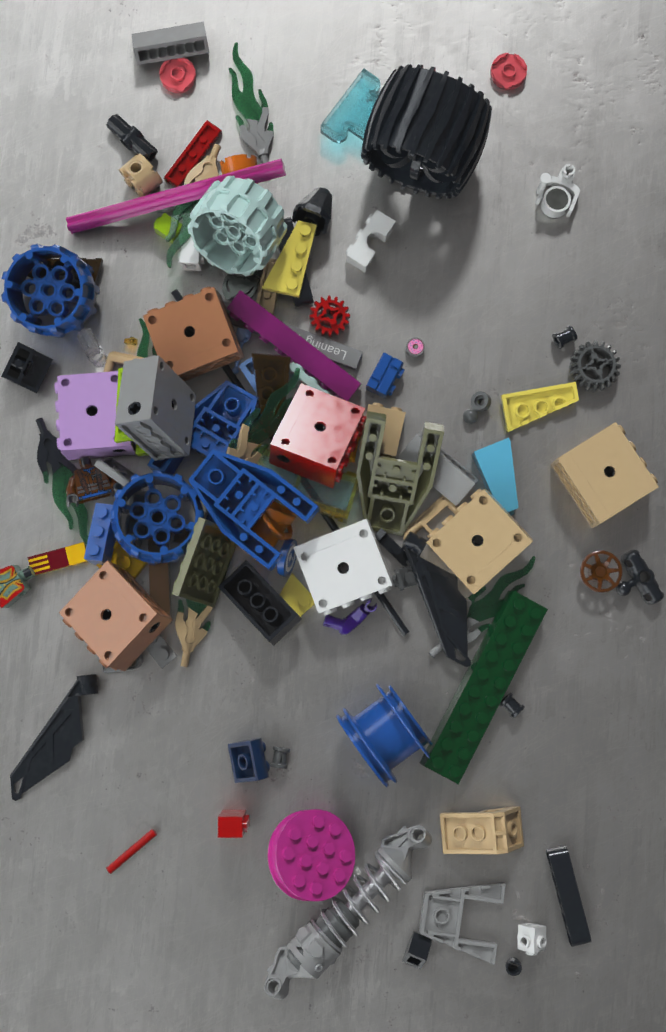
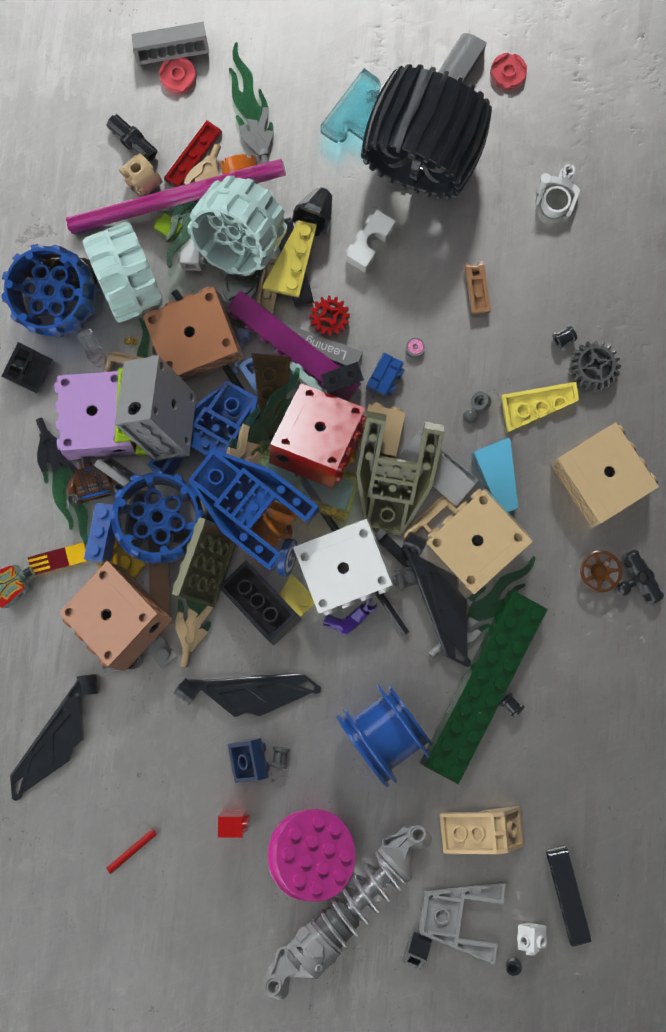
(123, 272): none -> light aqua wheel
(248, 693): none -> black wing
(342, 377): none -> black brick
(463, 56): none -> light grey brick
(477, 288): none -> medium nougat plate

